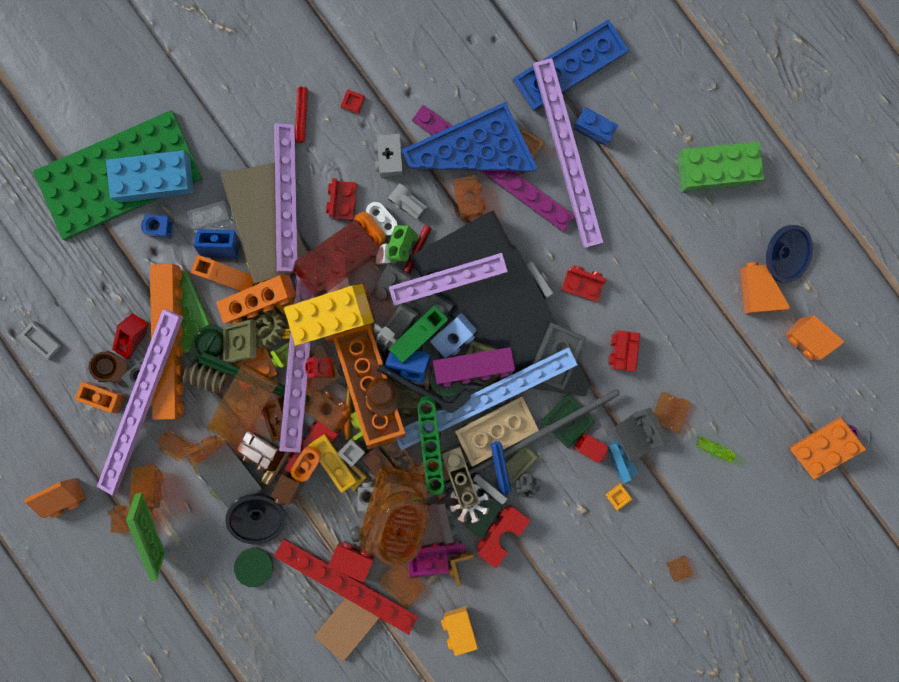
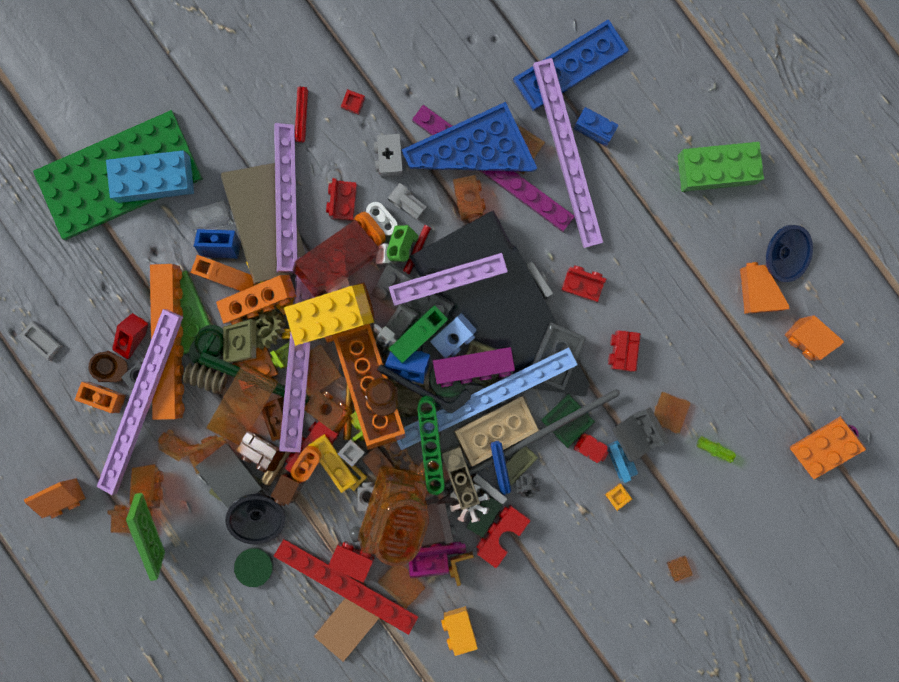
(164, 230): blue brick -> none
(319, 367): red bracket -> none

